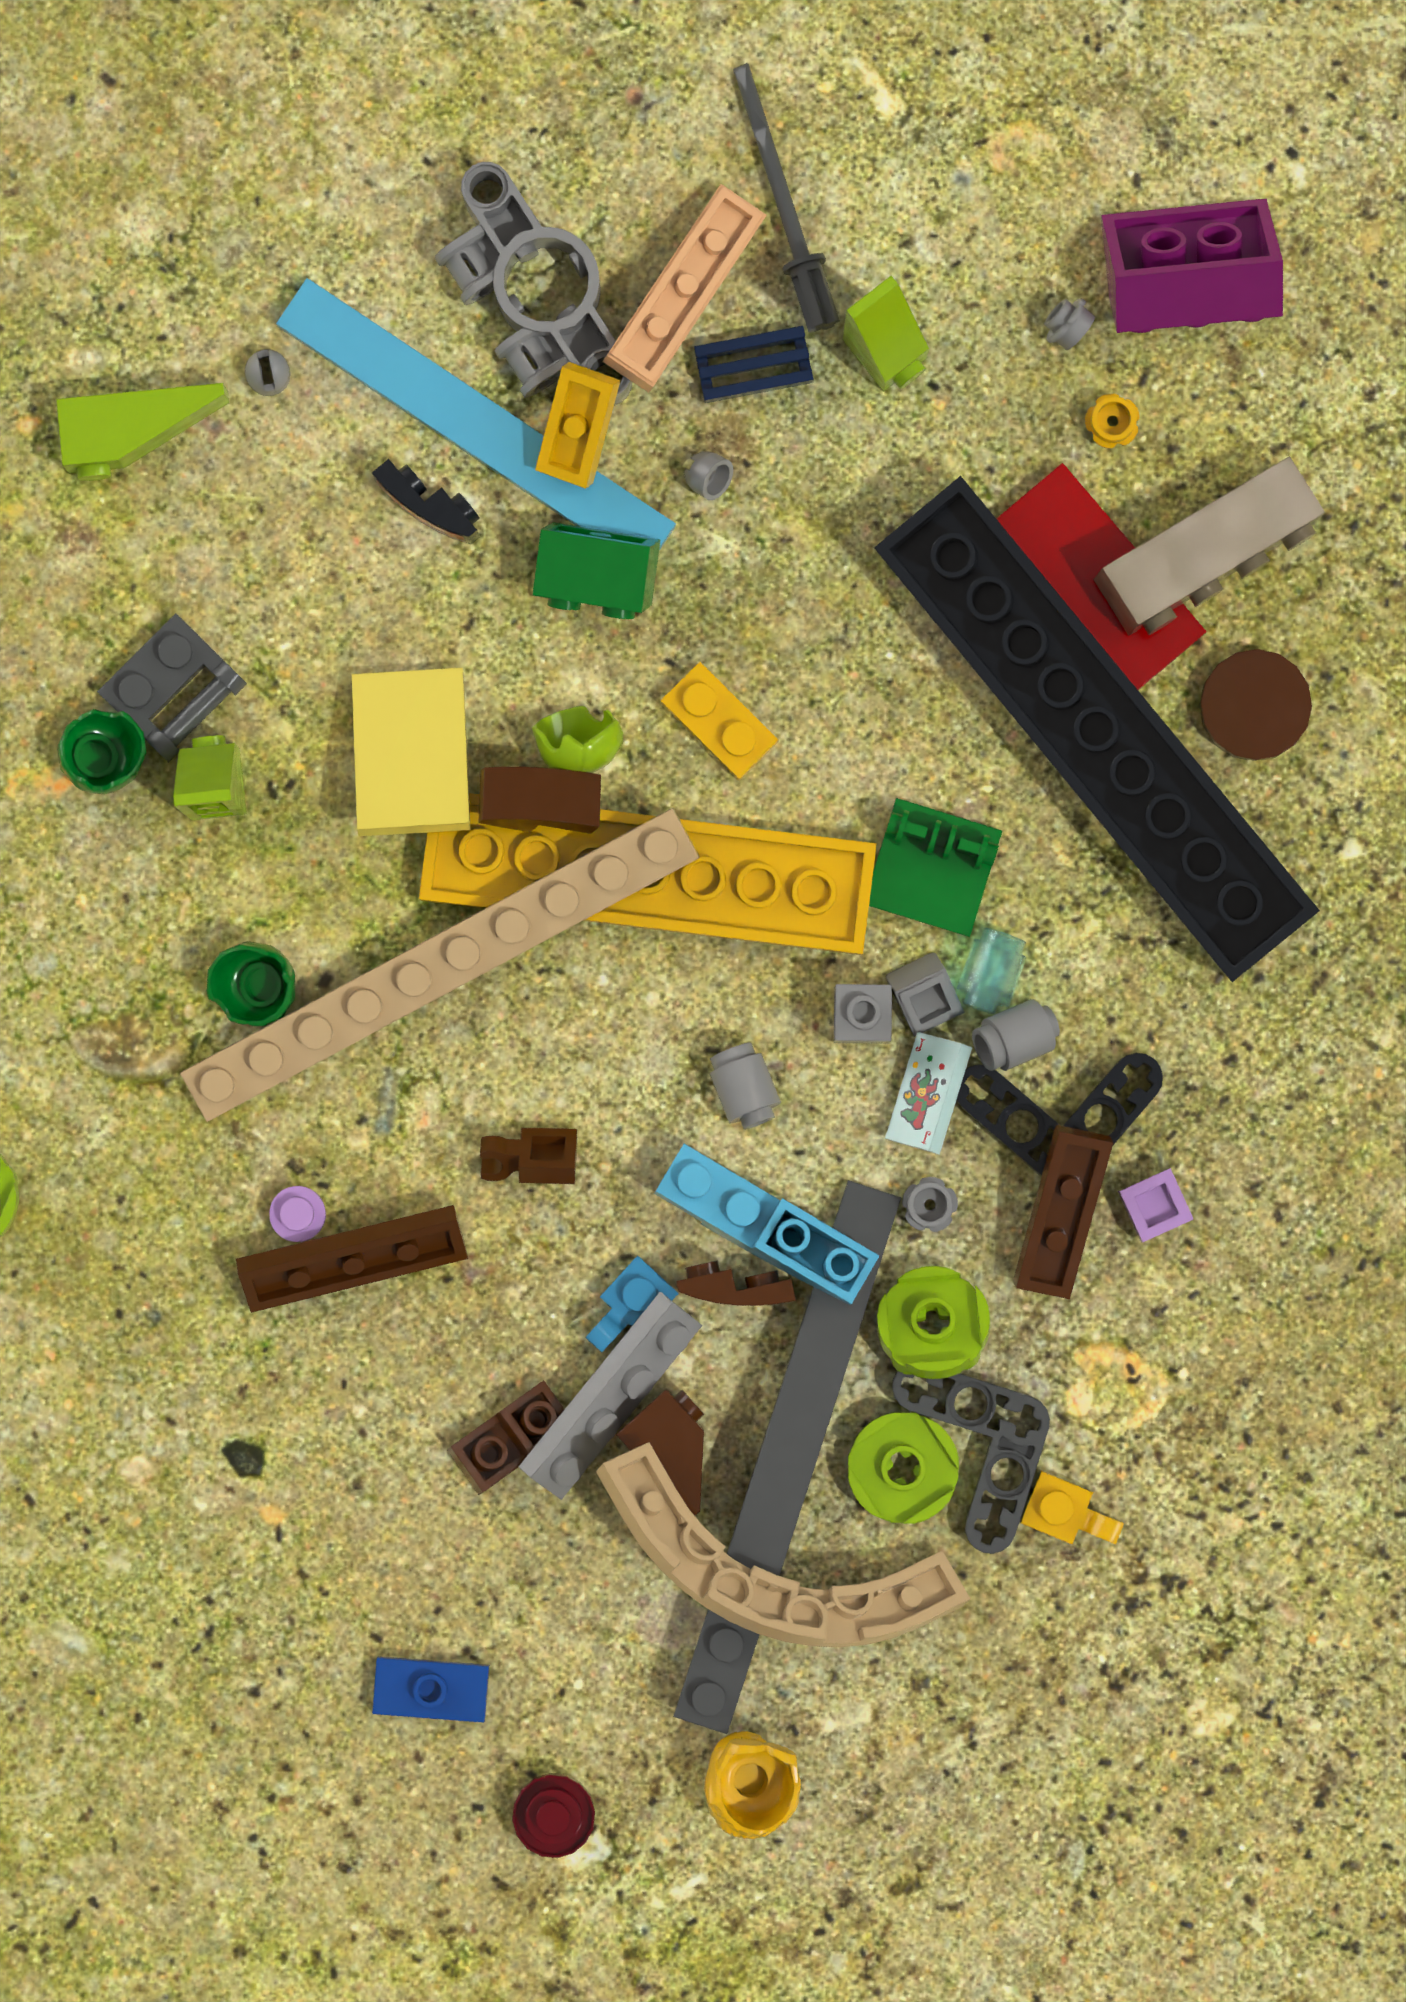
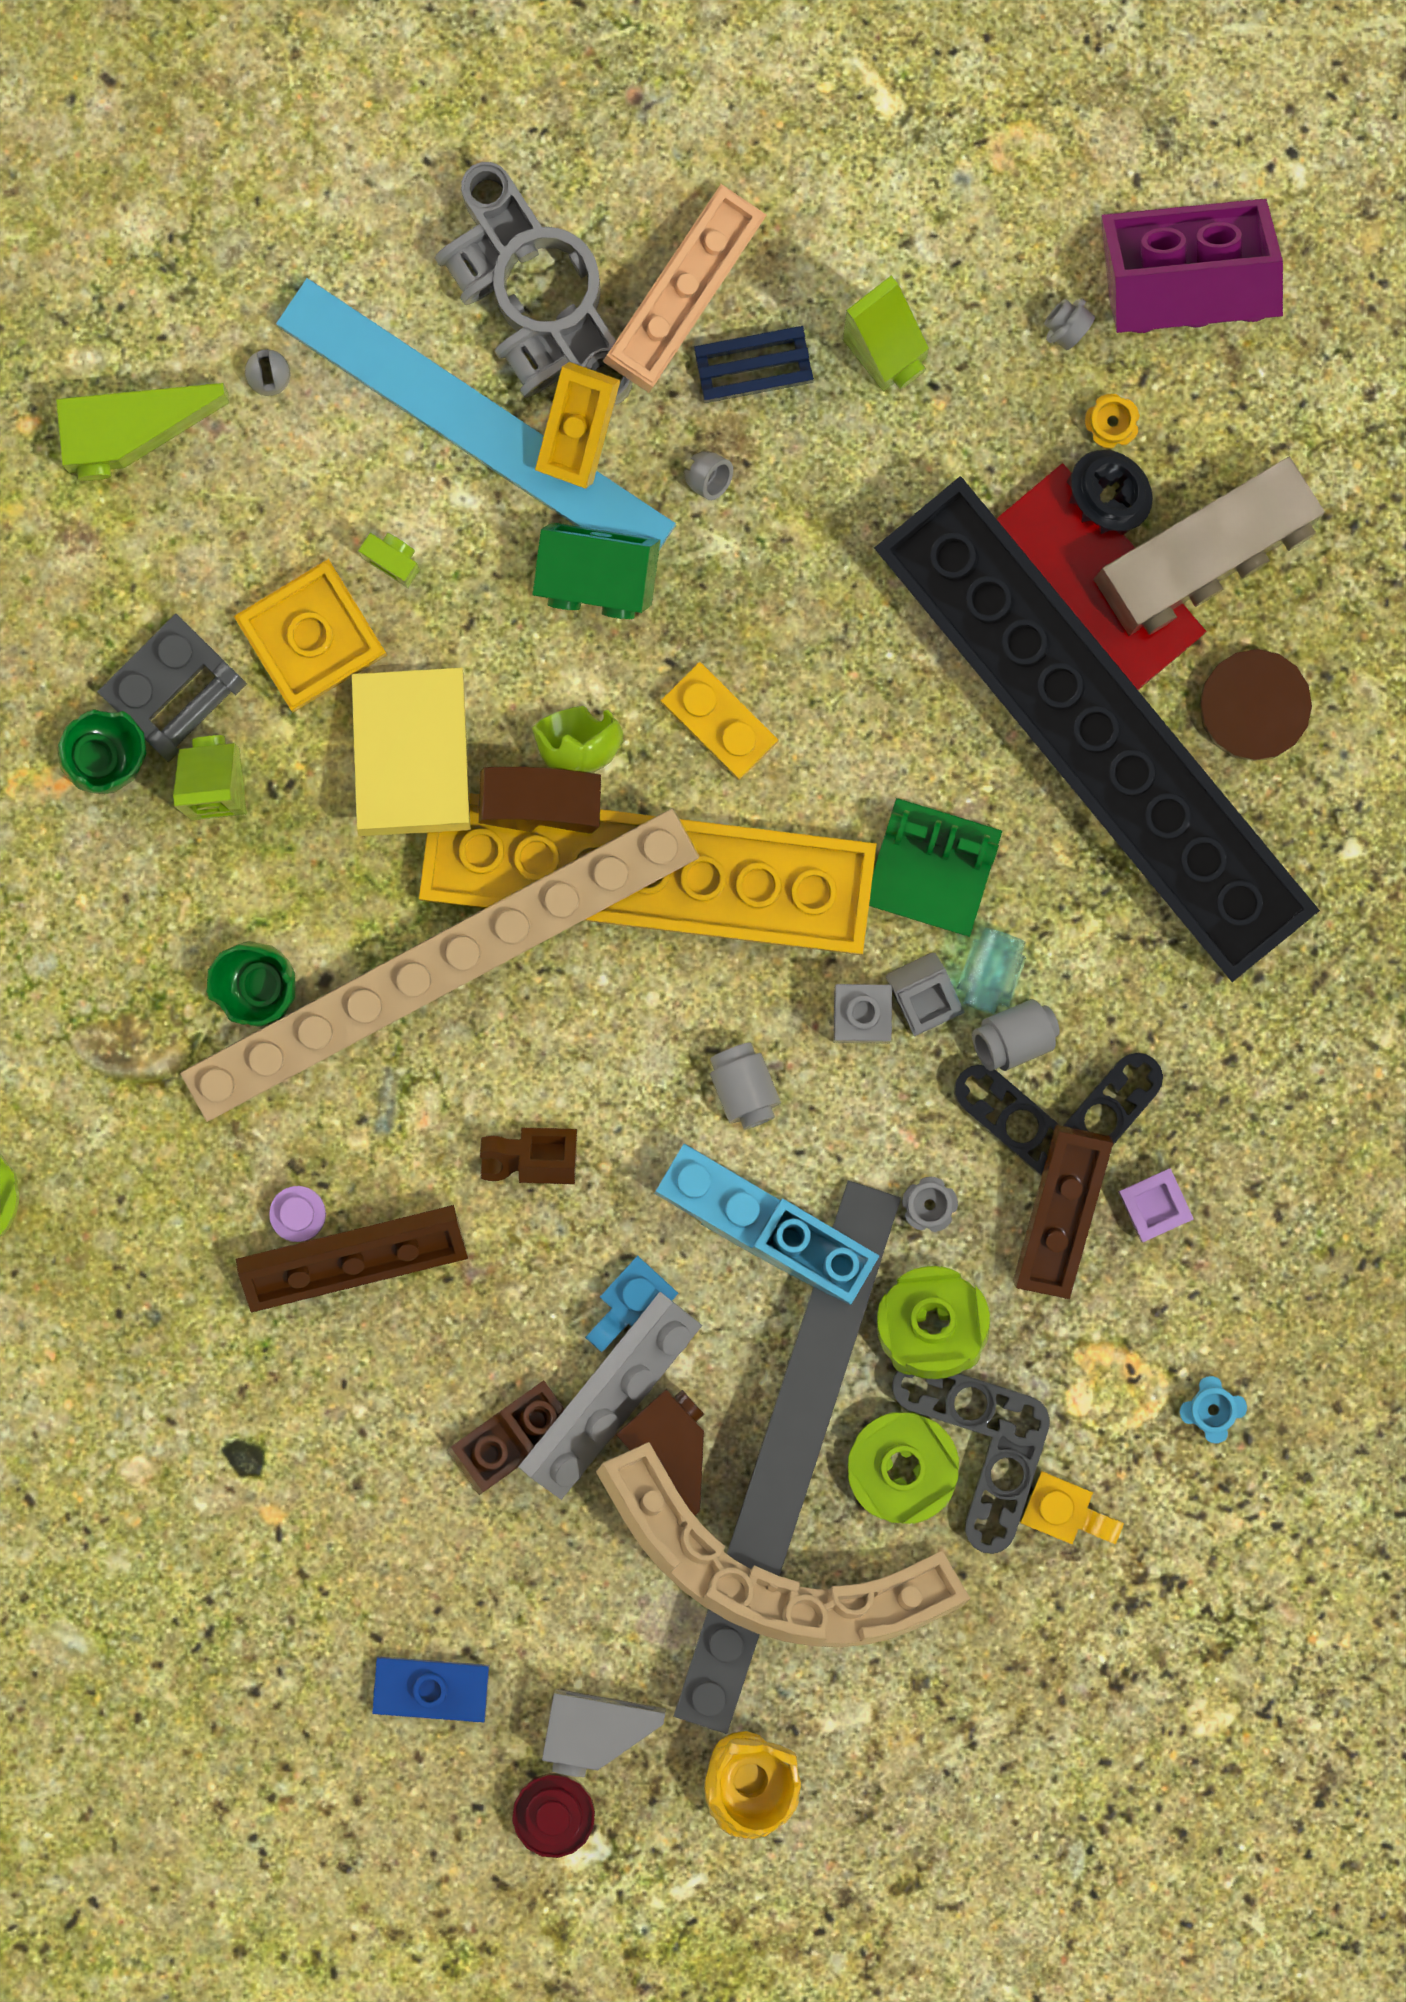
(310, 635): none -> yellow tile
(391, 557): none -> lime plate
(439, 512): black slope -> none
(594, 1730): none -> light grey slope
(717, 1286): reddish brown slope -> none
(806, 268): dark grey piece -> none
(928, 1092): light aqua tile -> none
(1132, 497): none -> black gear
(1216, 1425): none -> medium azure plate

